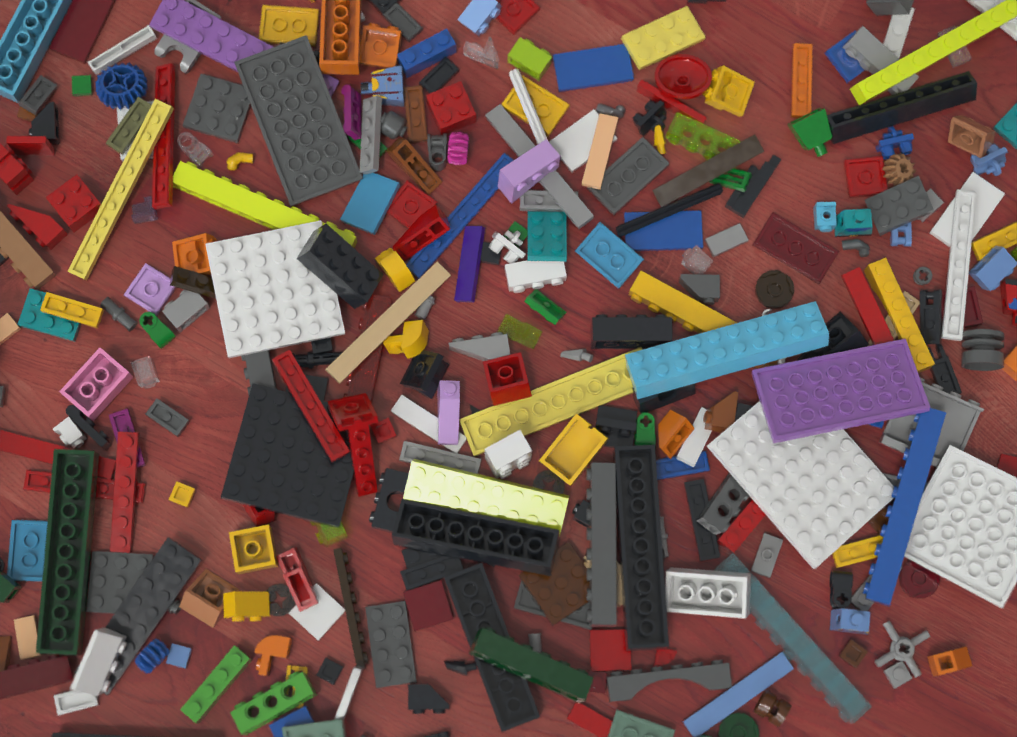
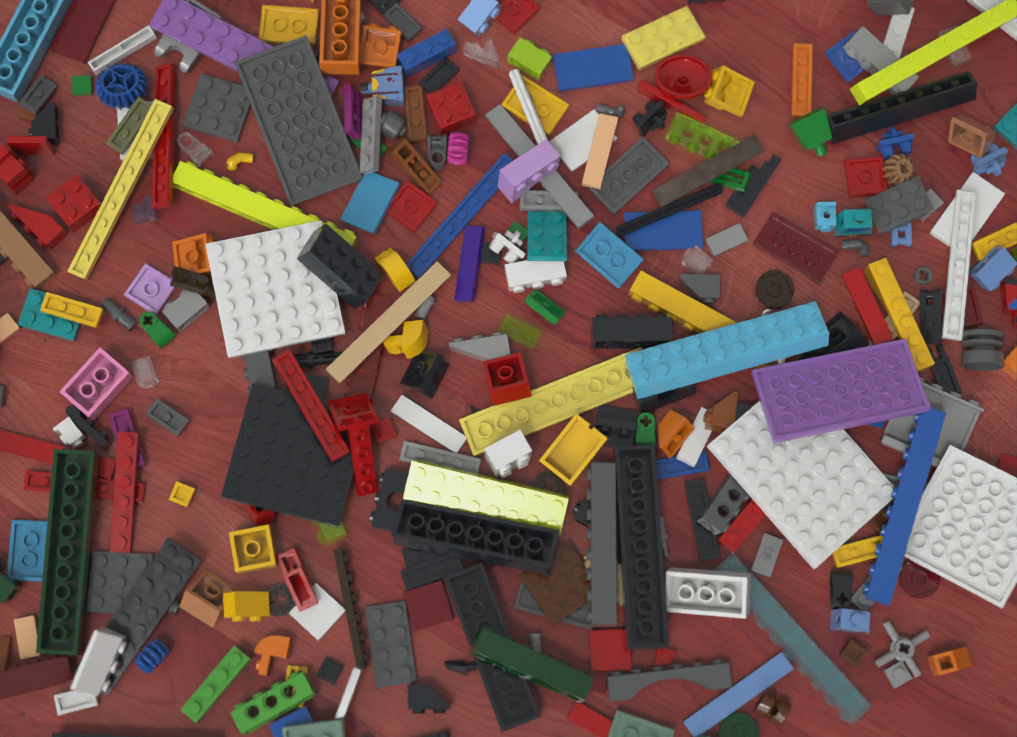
(179, 655): medium blue tile -> none
(422, 232): red slope -> none
(448, 412): lavender slope -> none
(578, 355): light grey bar -> none
(659, 140): yellow bar -> none

